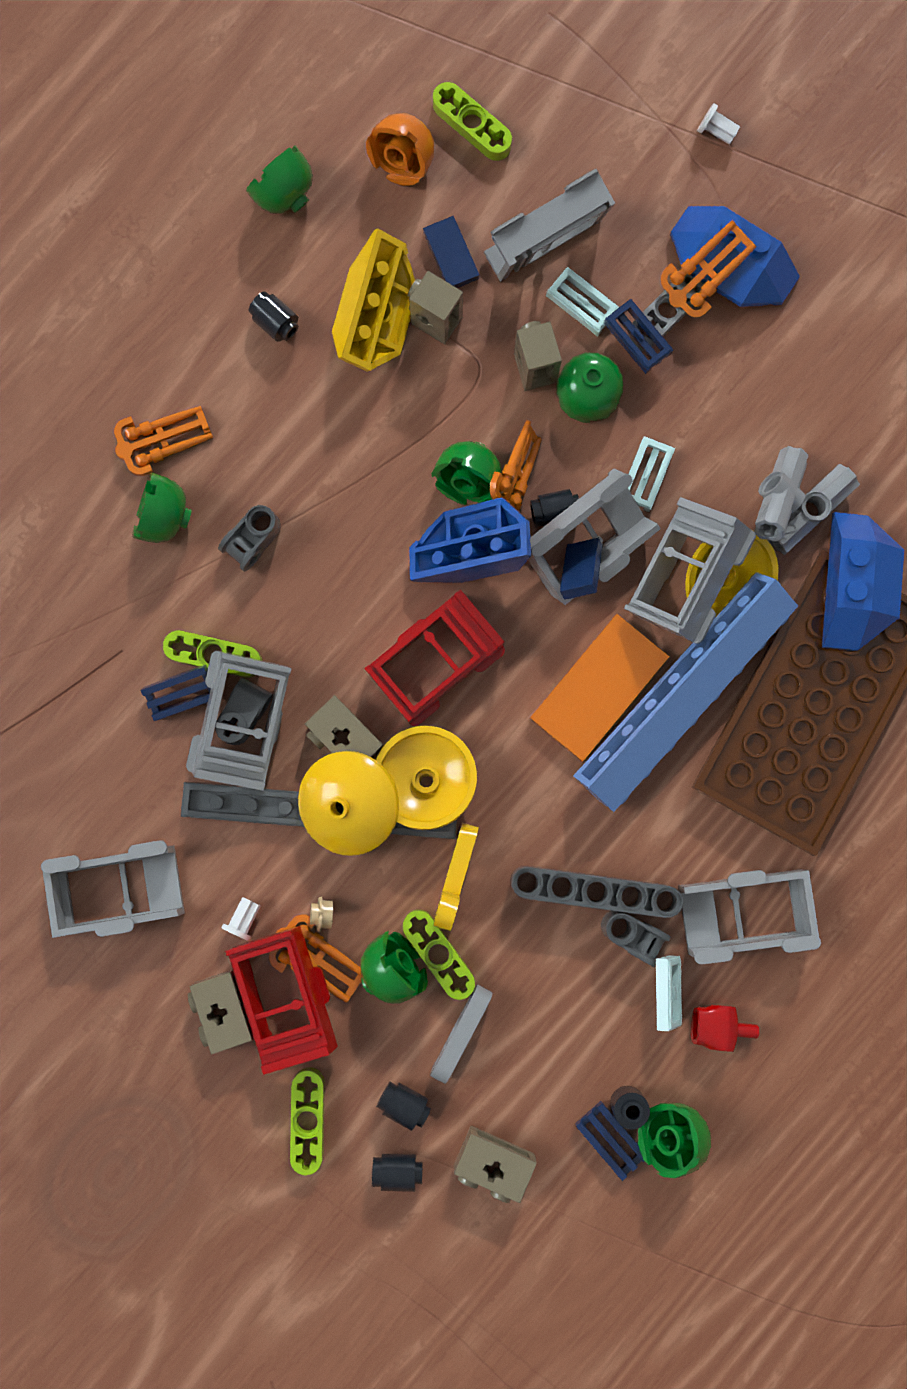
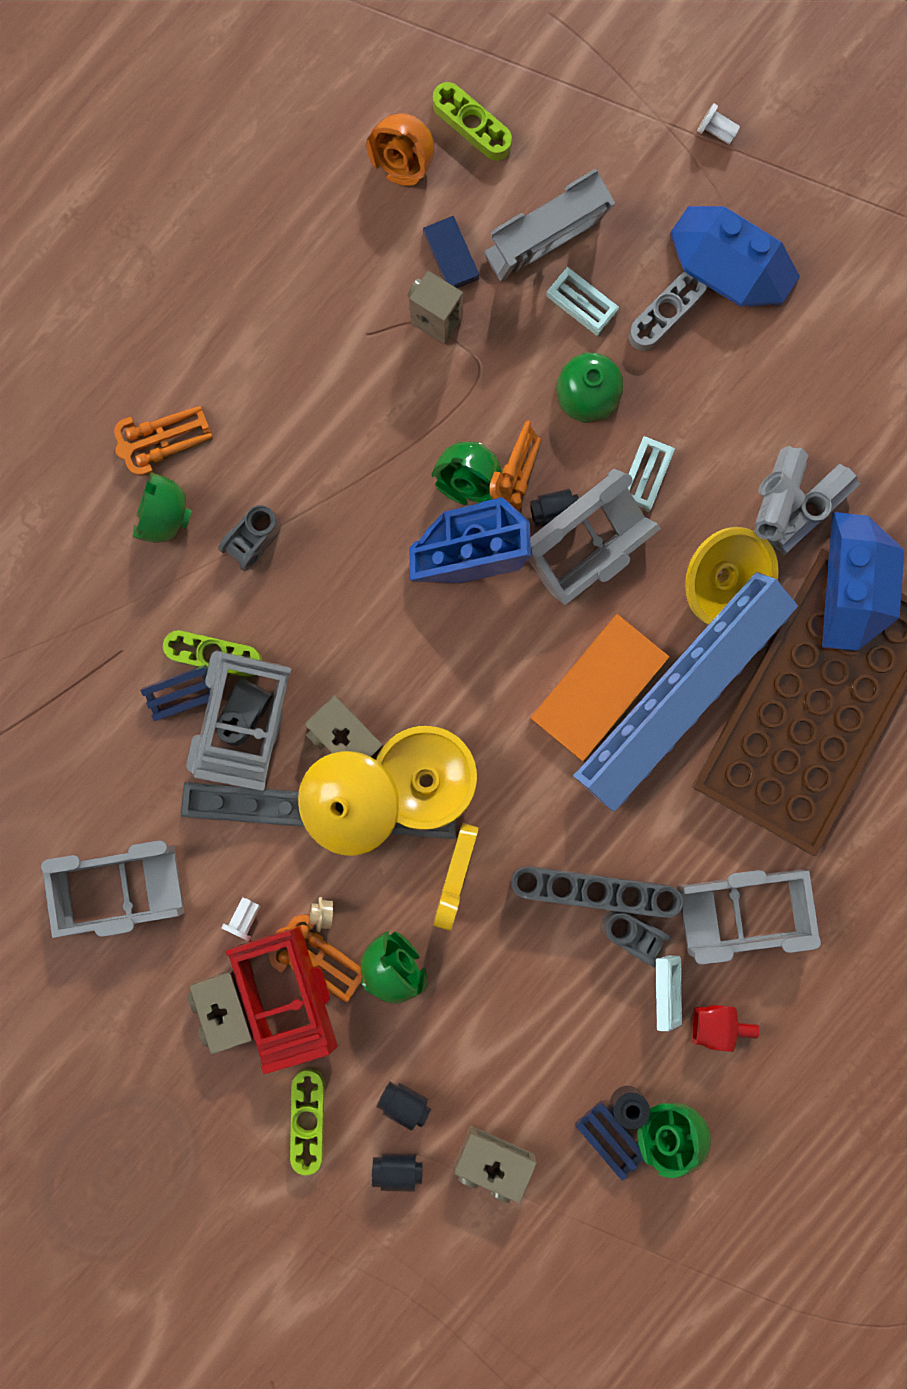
(274, 316): black brick -> none
(283, 183): green cylinder -> none
(374, 304): yellow wedge -> none
(460, 970): lime beam -> none
(461, 1034): light grey beam -> none
(469, 628): red piece -> none
(537, 355): dark tan brick -> none
(581, 568): dark blue tile -> none
(655, 359): dark blue tile -> none
(679, 297): orange piece -> none
(730, 545): light grey piece -> none

